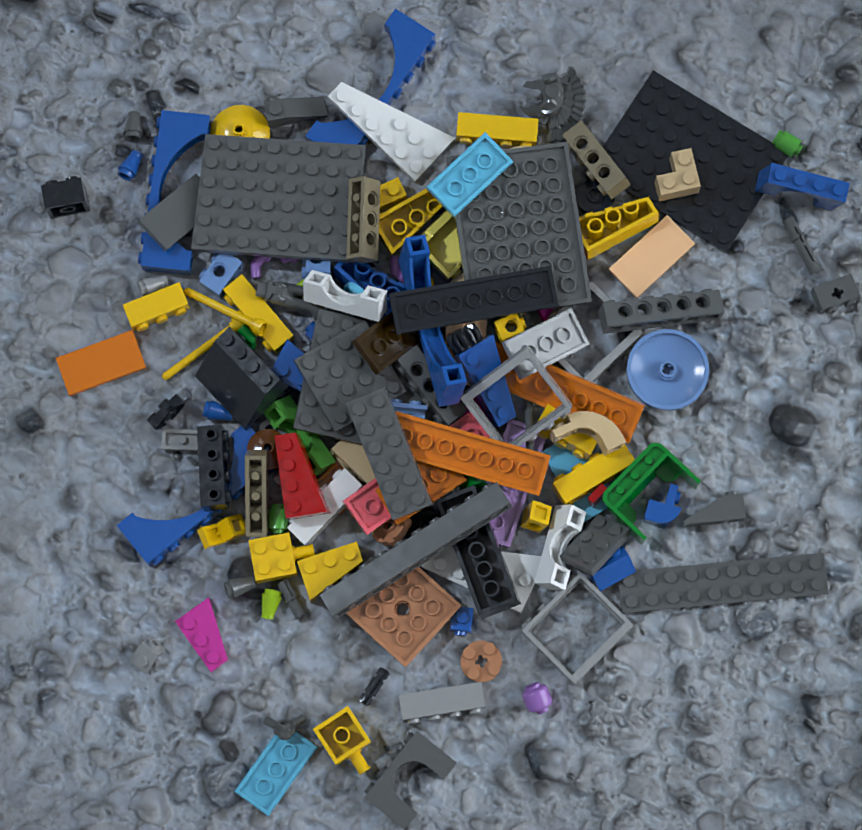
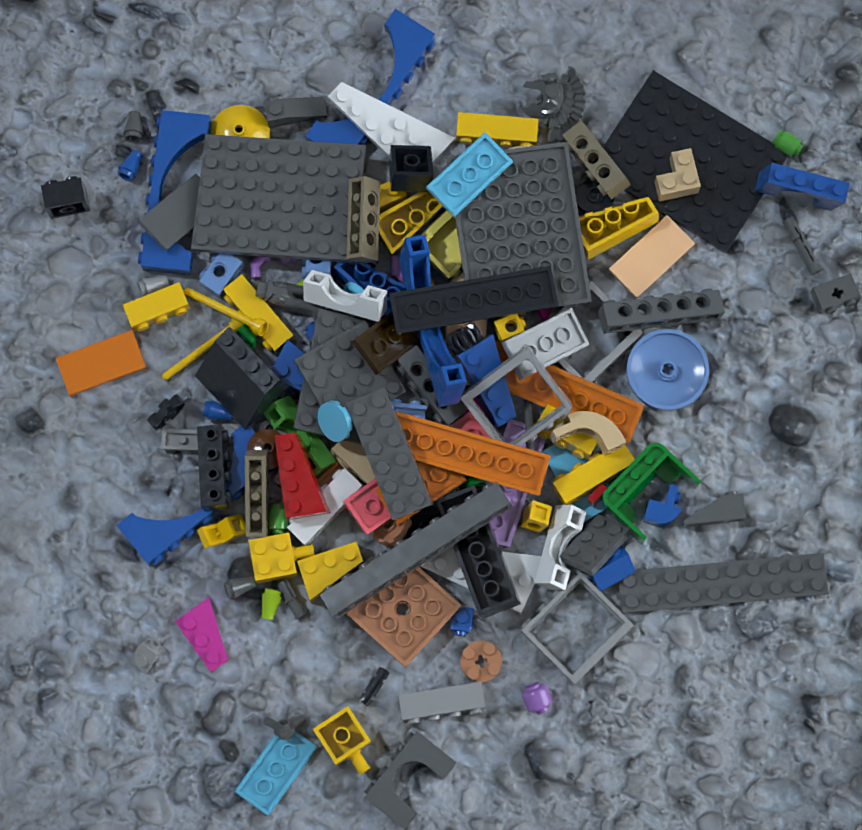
(334, 421): none -> medium azure tile
(410, 168): none -> black brick

